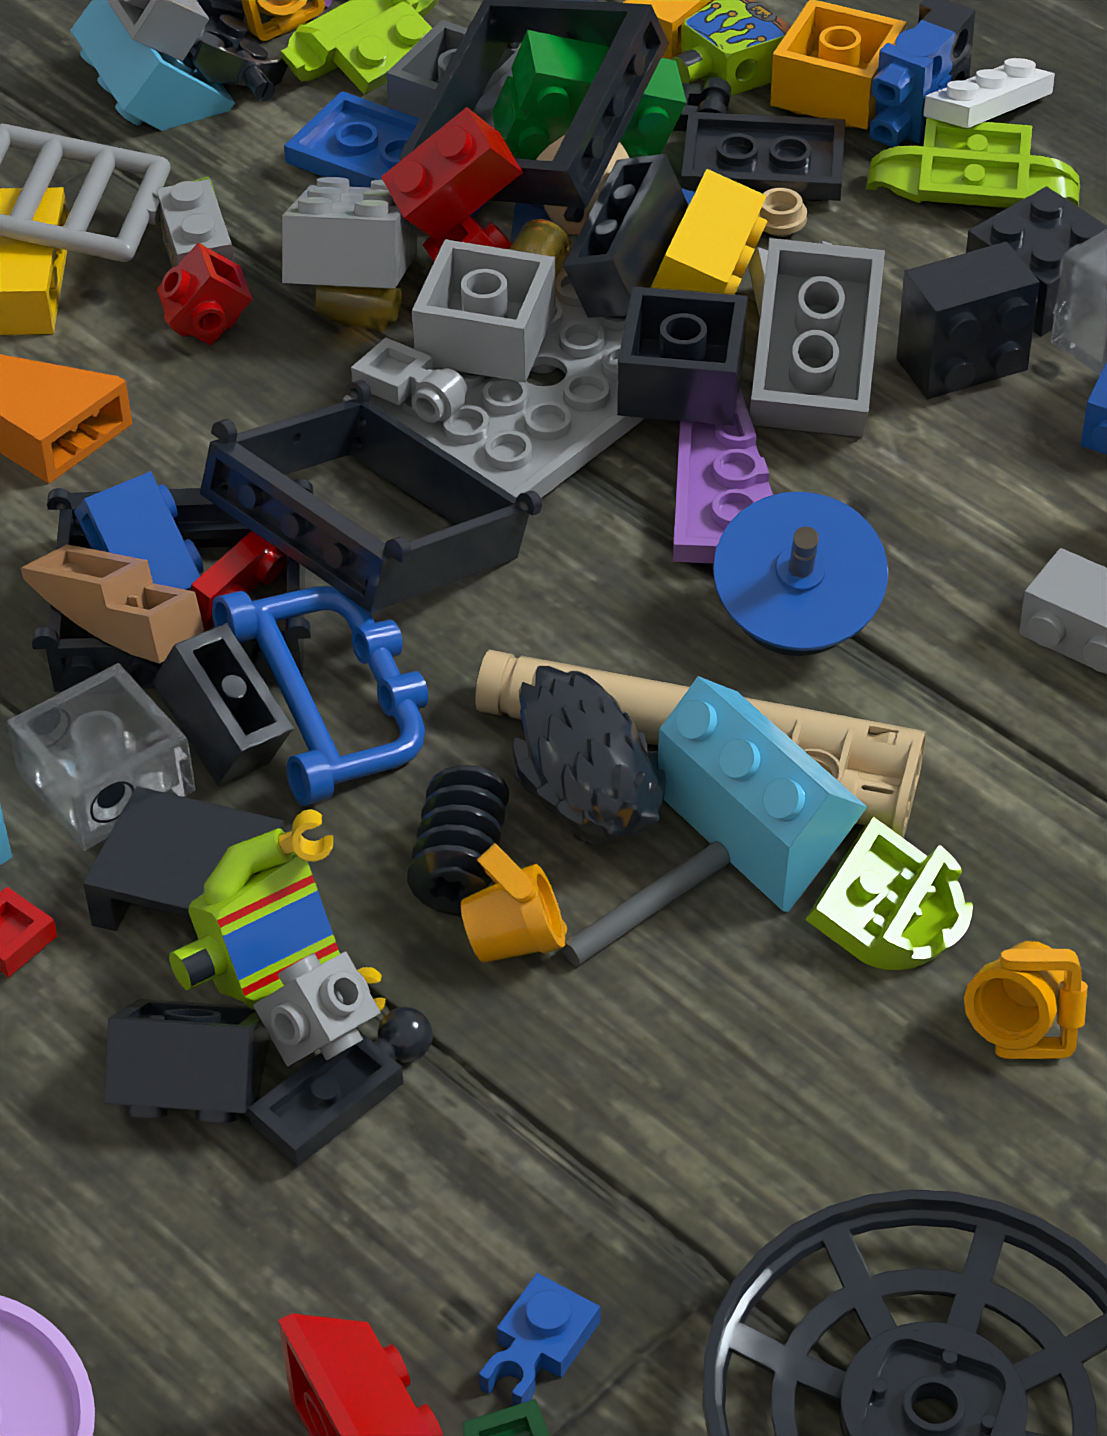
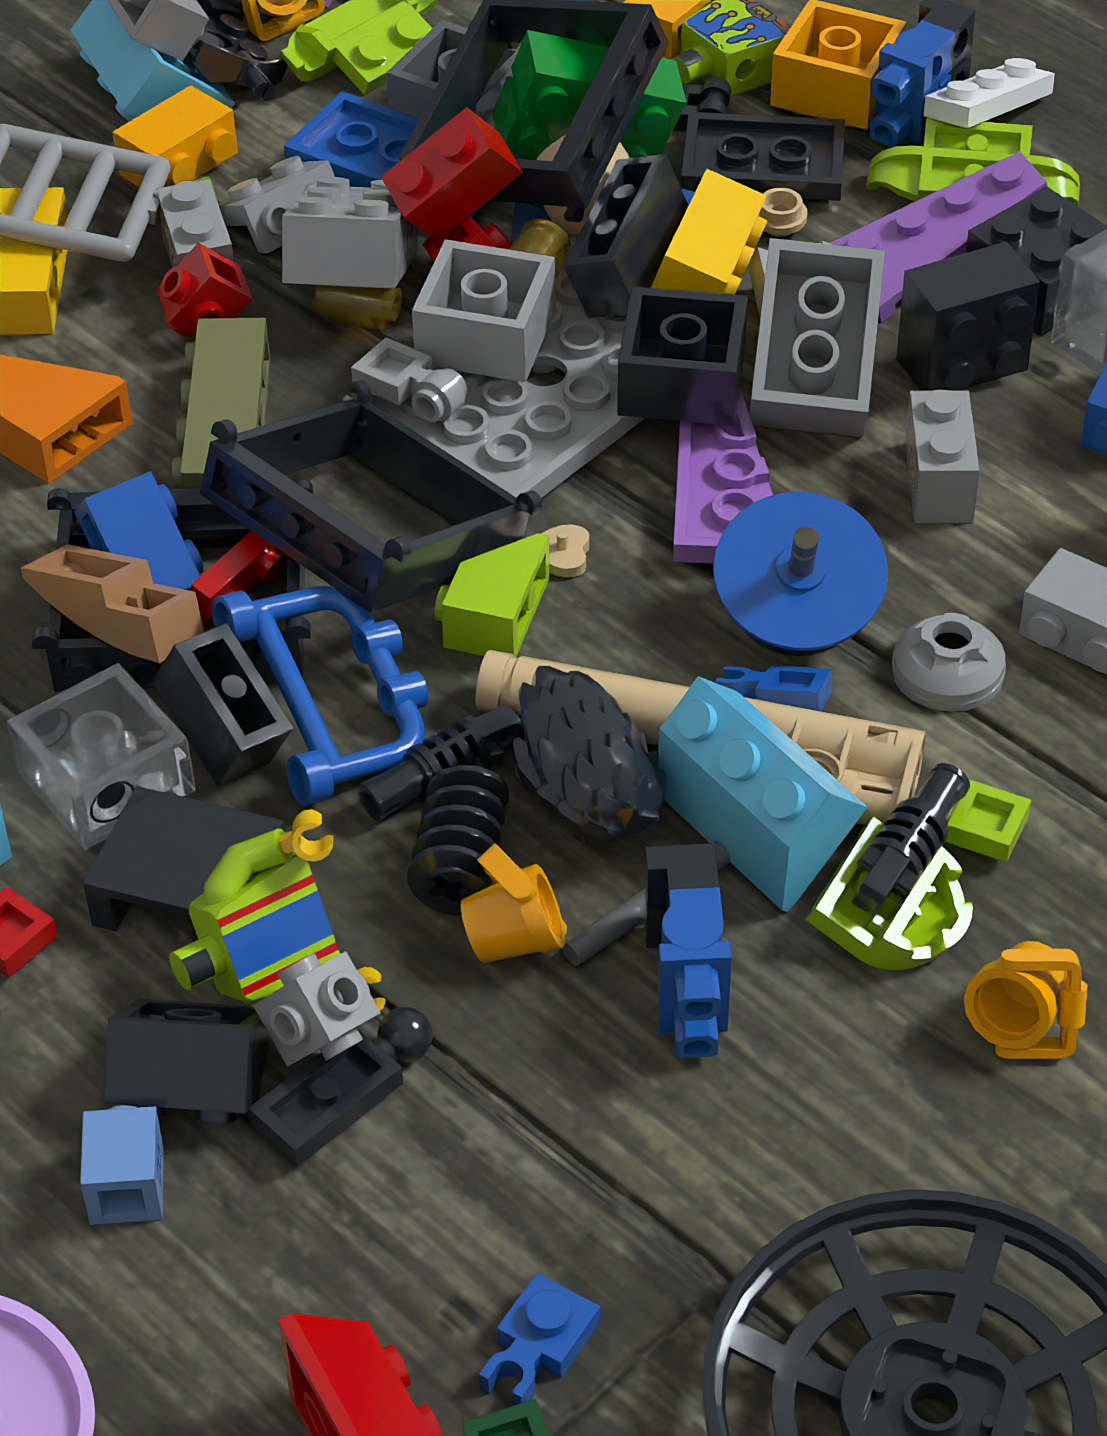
(122, 1165): none -> medium blue brick
(186, 130): none -> light orange brick
(227, 382): none -> olive brick
(264, 202): none -> light grey bracket
(468, 742): none -> black hinge
(494, 597): none -> lime slope
(567, 550): none -> tan piece
(687, 927): none -> blue hips
(781, 684): none -> blue plate
(910, 838): none -> black hinge
(940, 222): none -> medium lavender wing
(941, 457): none -> light grey brick
(944, 676): none -> light grey piece
(988, 821): none -> lime plate

